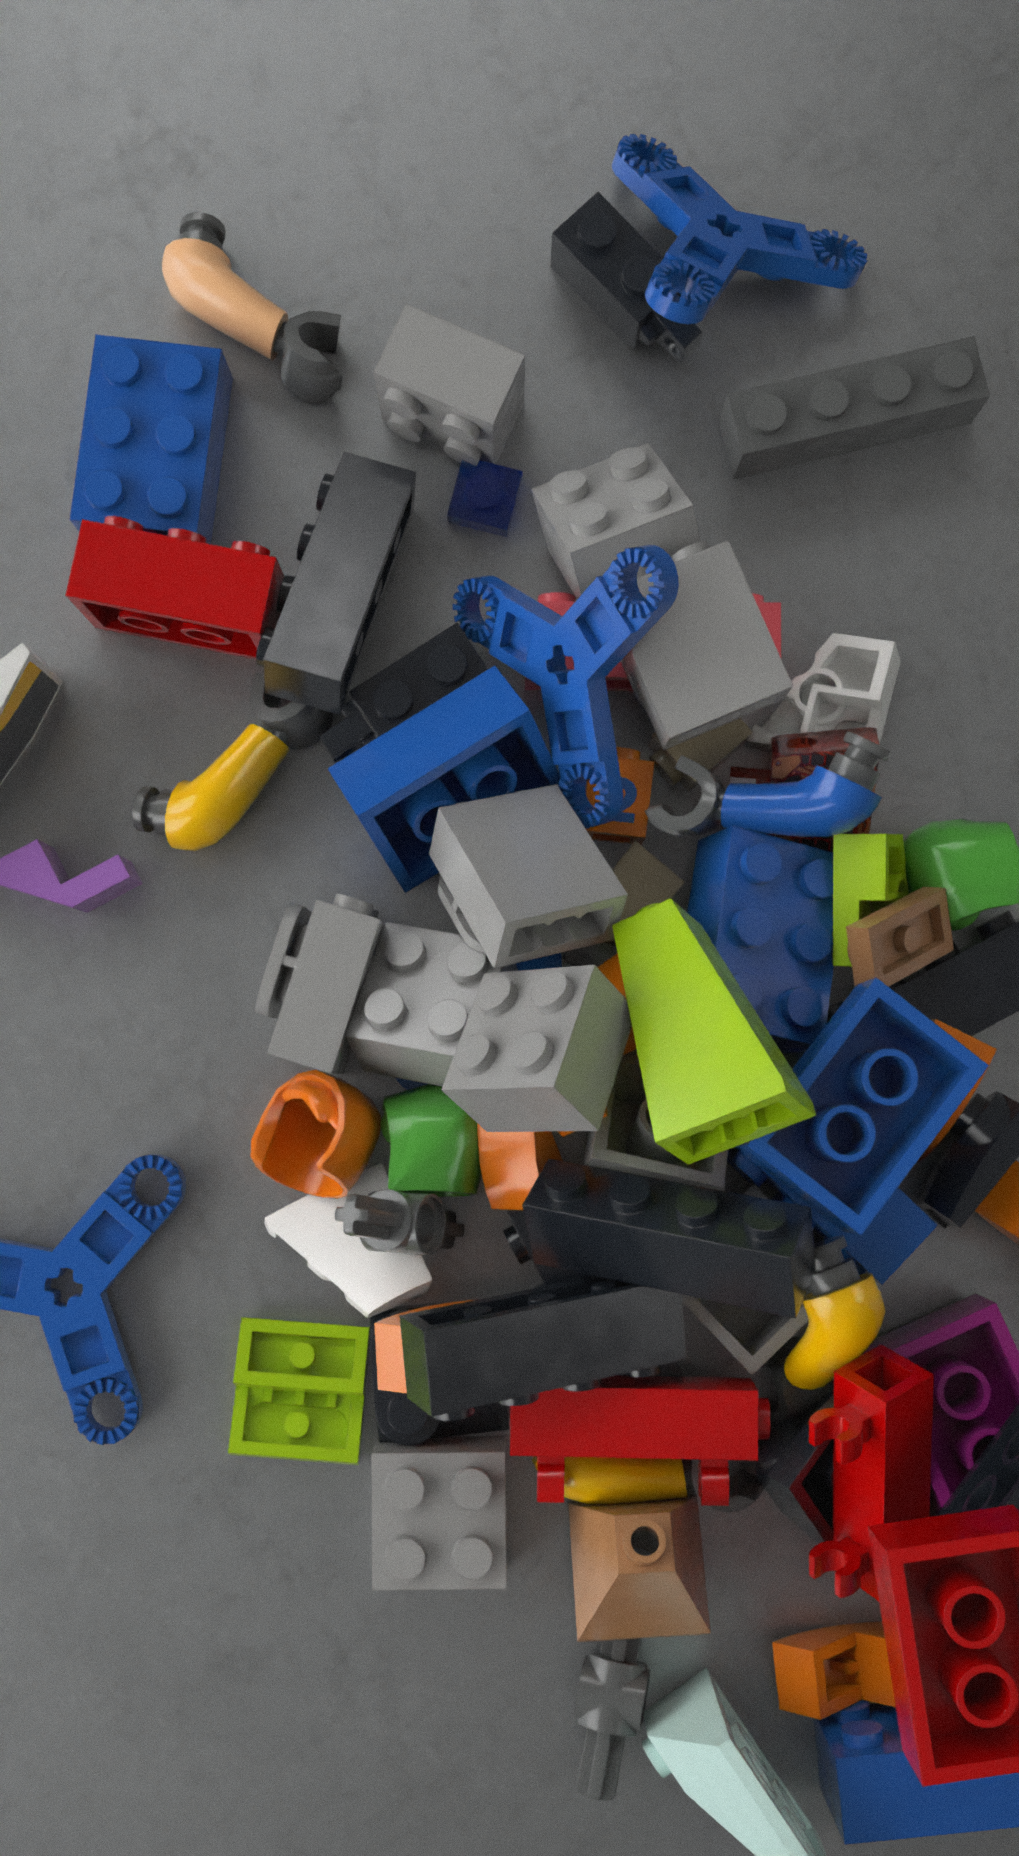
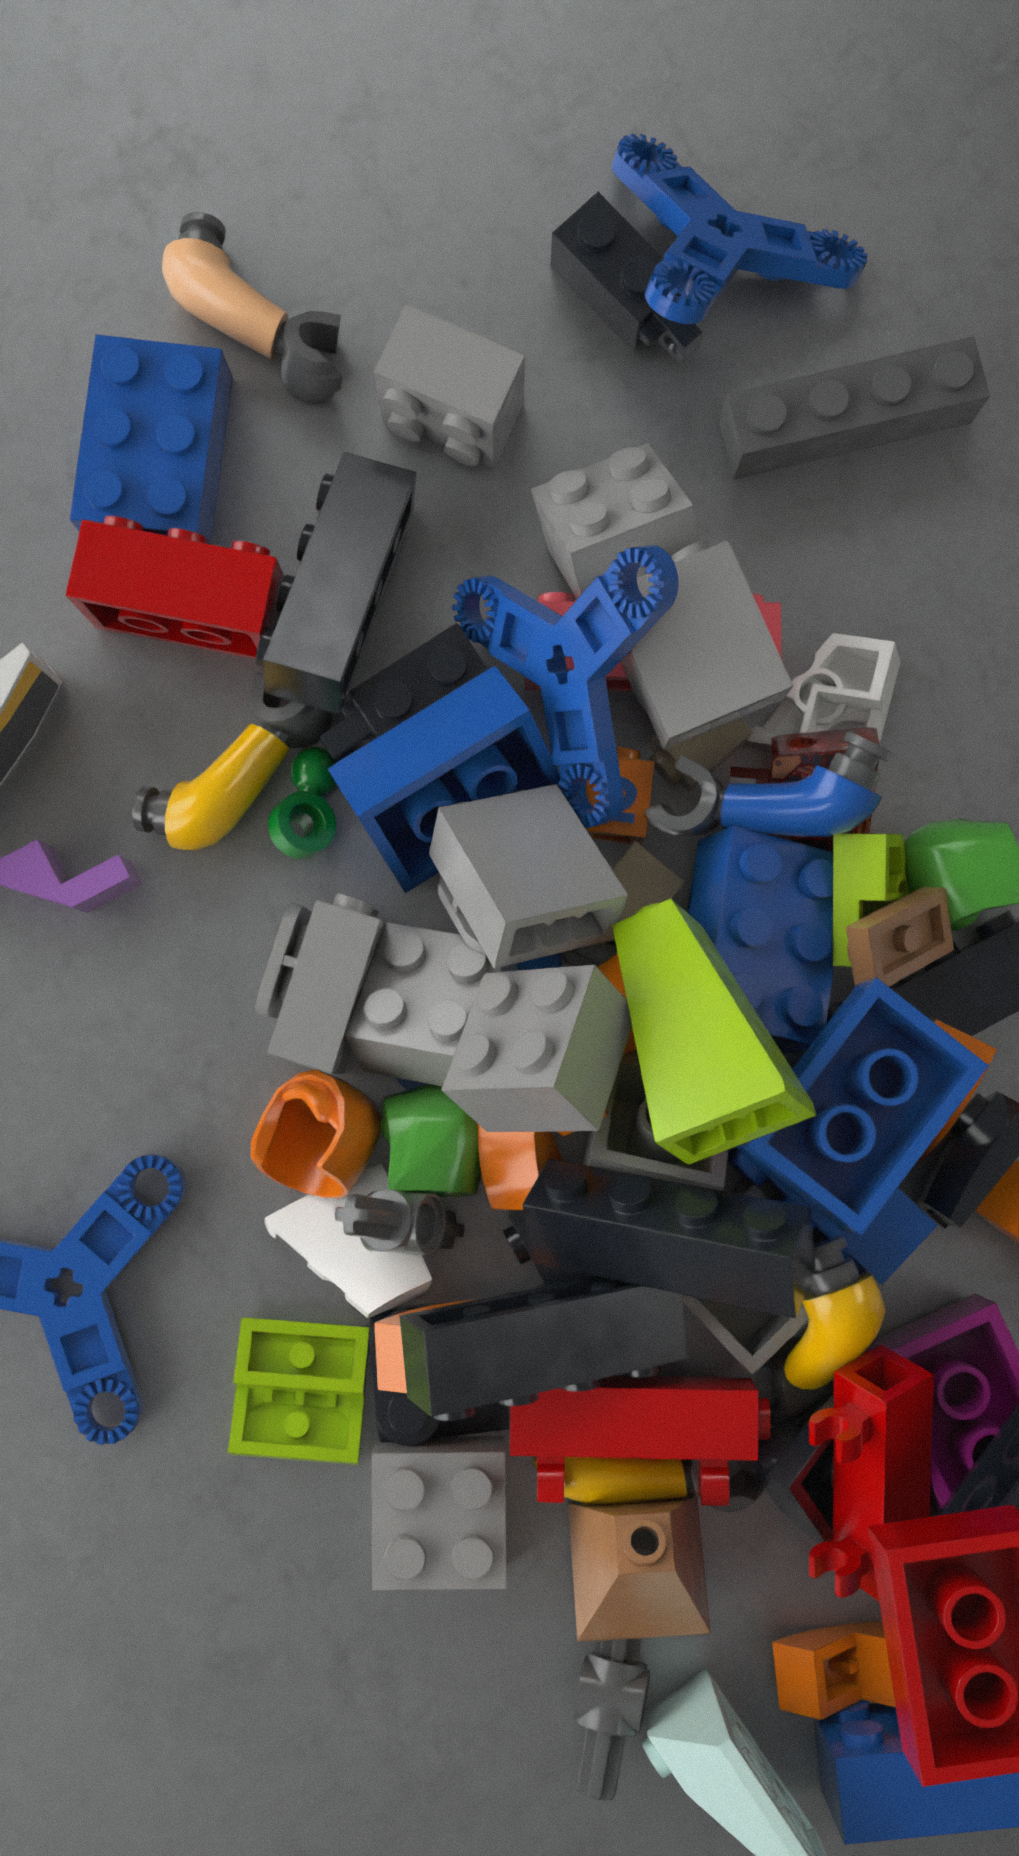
(306, 806): none -> green plate
(485, 497): clear blue plate -> none

